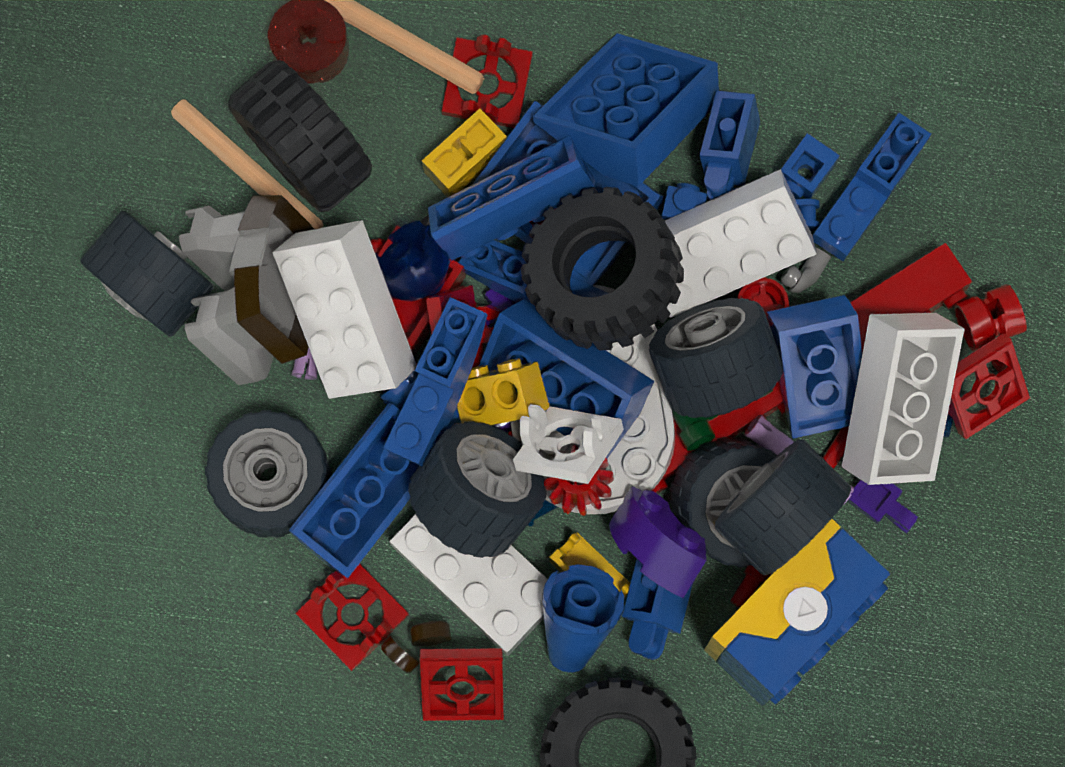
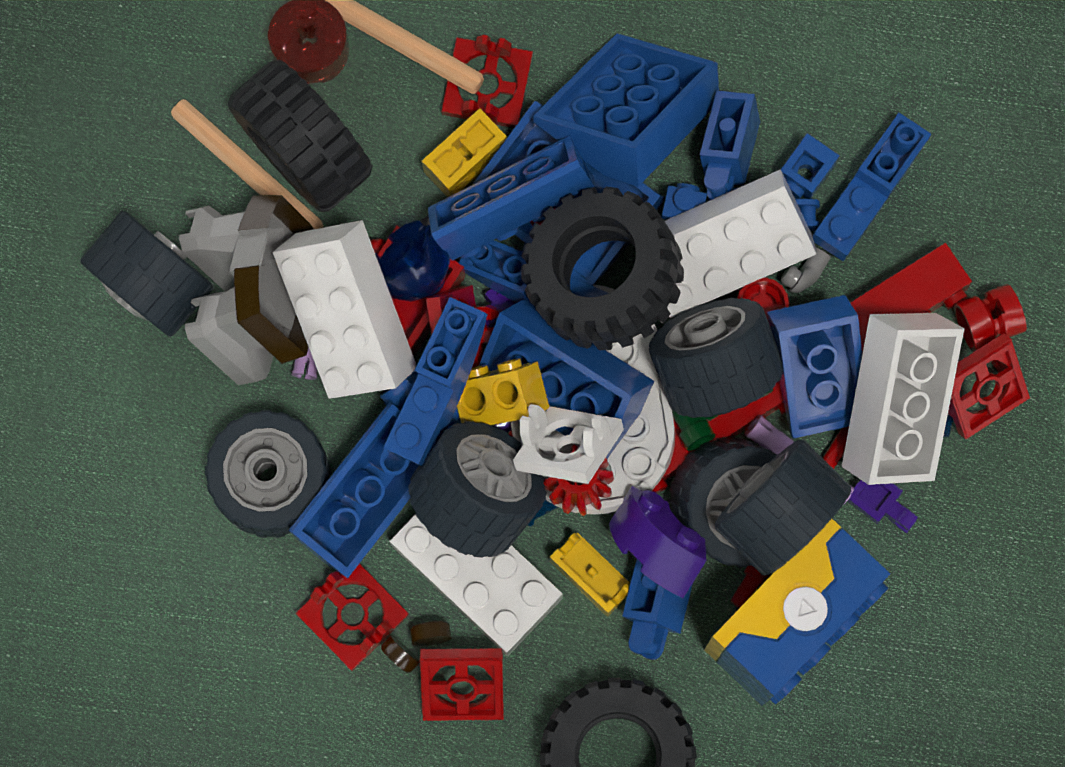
(579, 614): blue cone -> none

